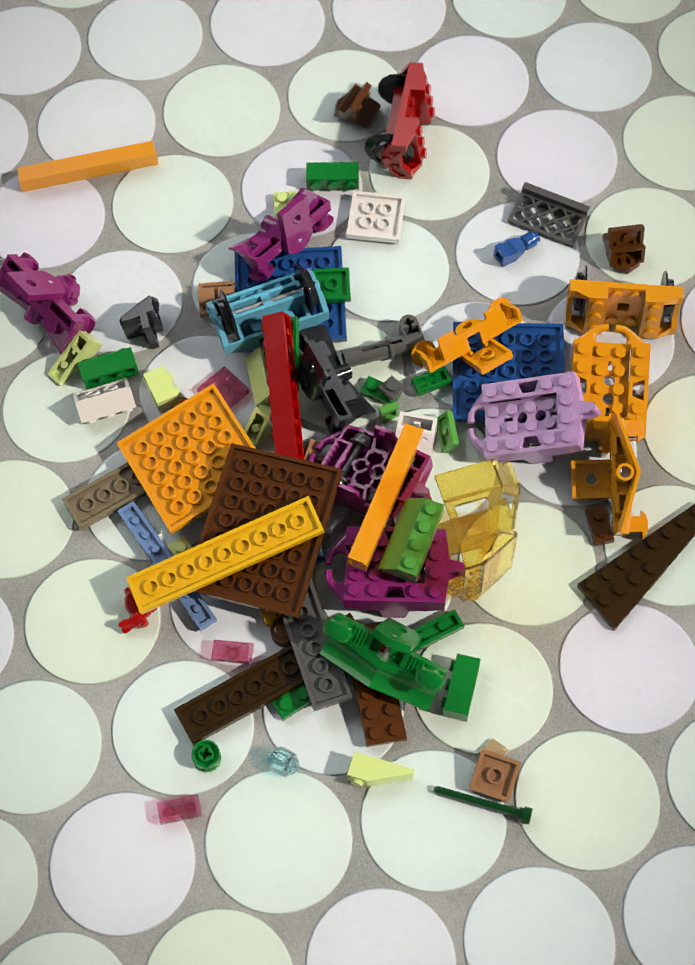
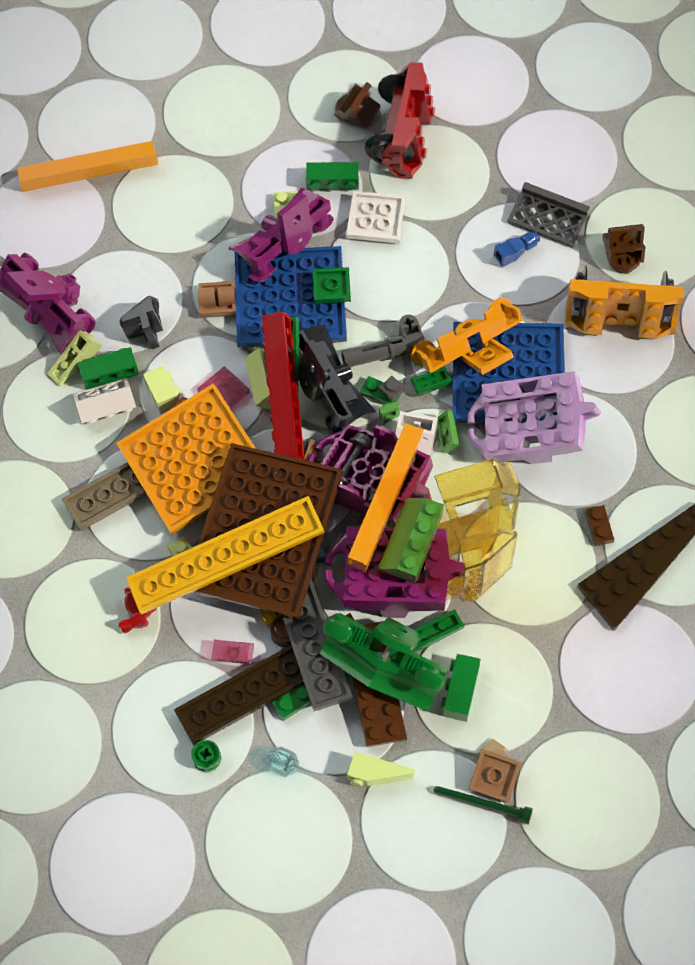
(157, 552): medium blue plate -> none
(179, 809): clear pink plate -> none
(243, 311): medium azure piece -> none
(259, 424): yellowish green slope -> none
(591, 363): light orange piece -> none
(615, 477): light orange piece -> none

